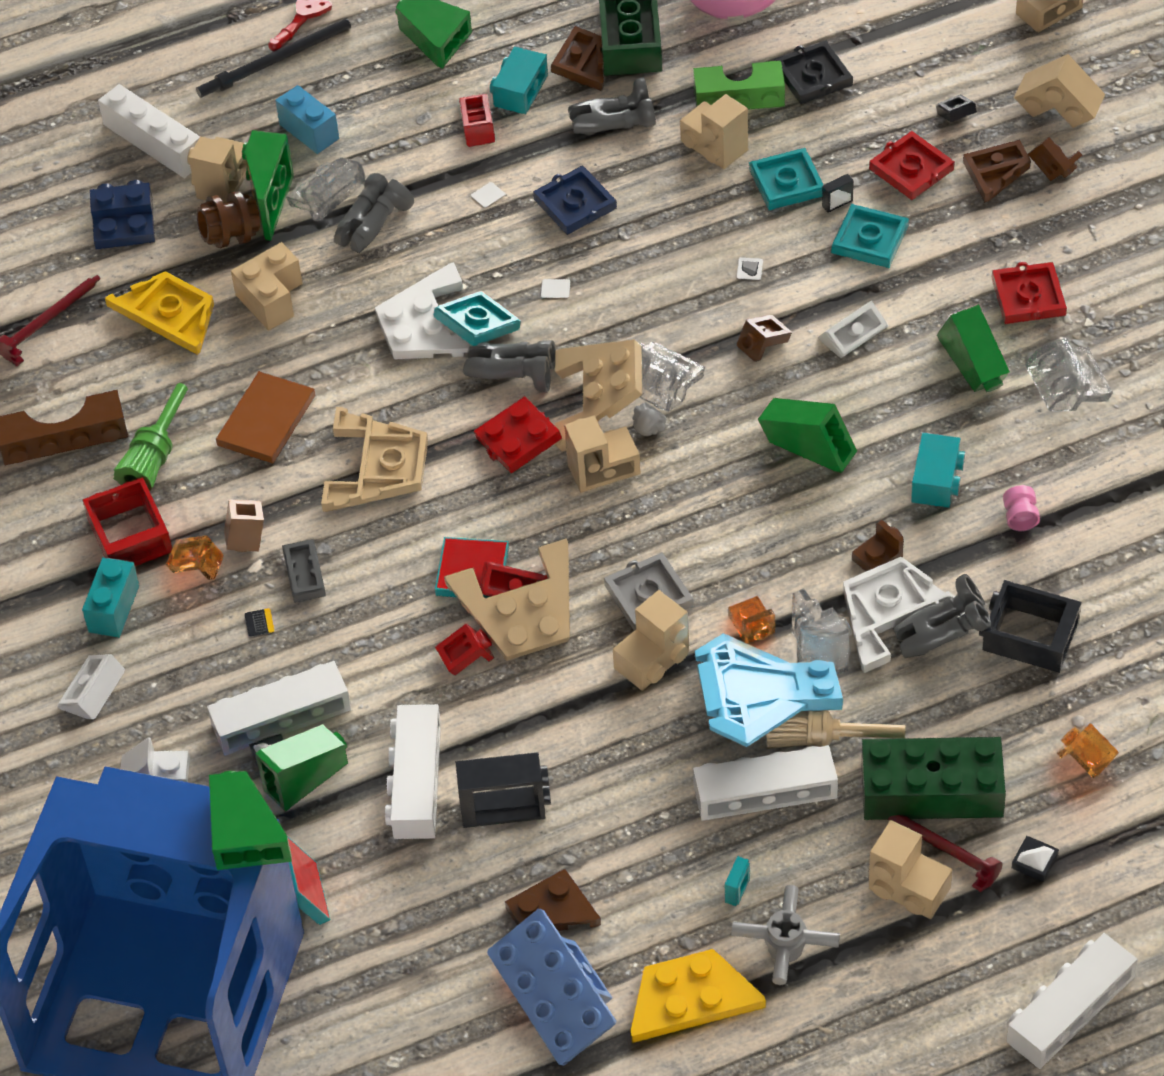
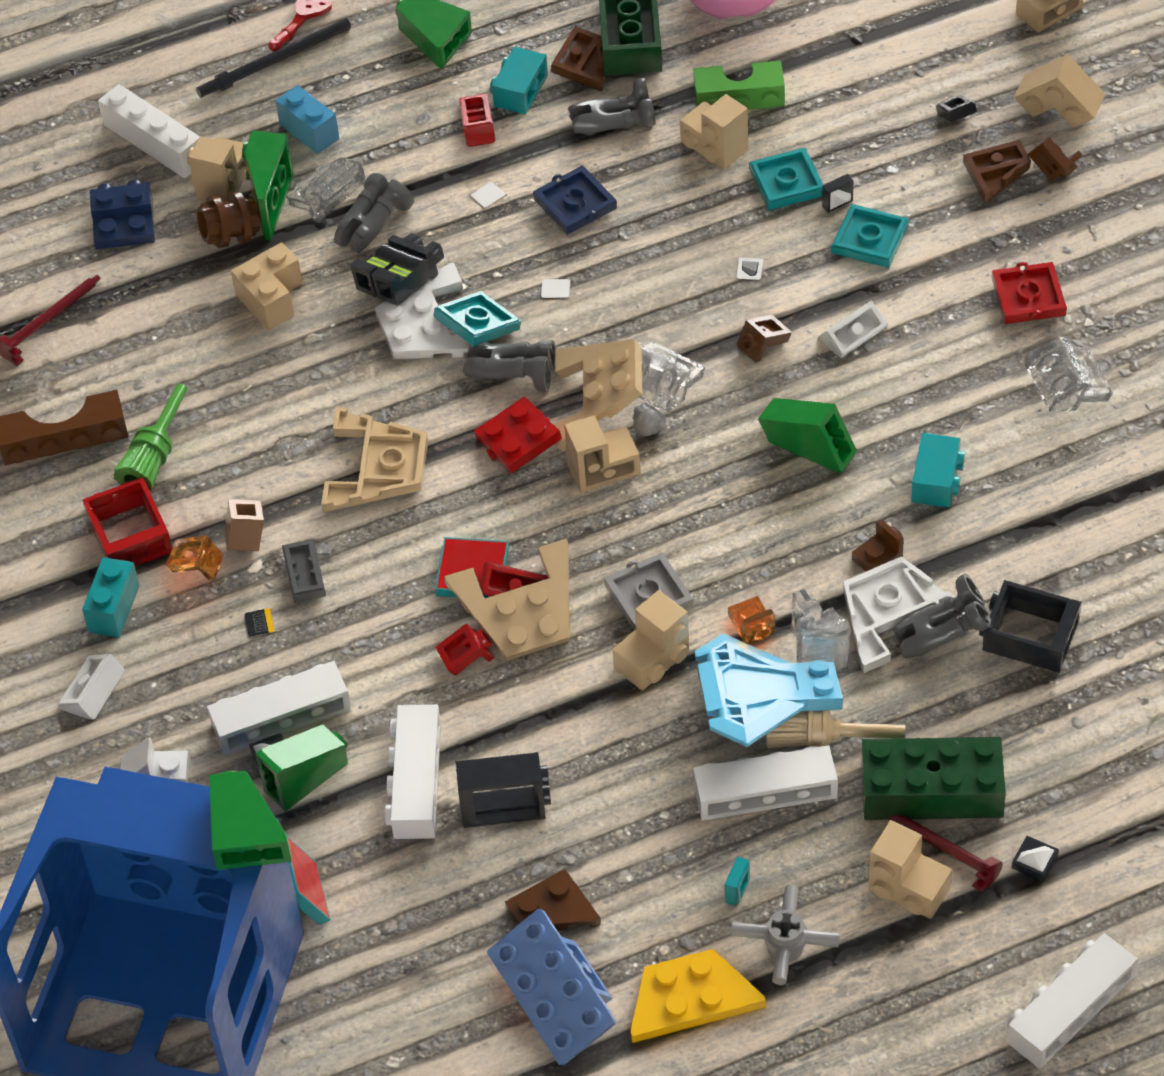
(168, 309): yellow wing -> none
(265, 417): dark orange tile -> none
(397, 268): none -> black hips
(814, 72): black plate -> none
(911, 165): red plate -> none
(974, 349): green slope -> none
(1021, 508): bright pink wheel -> none
(1088, 749): clear orange bracket -> none

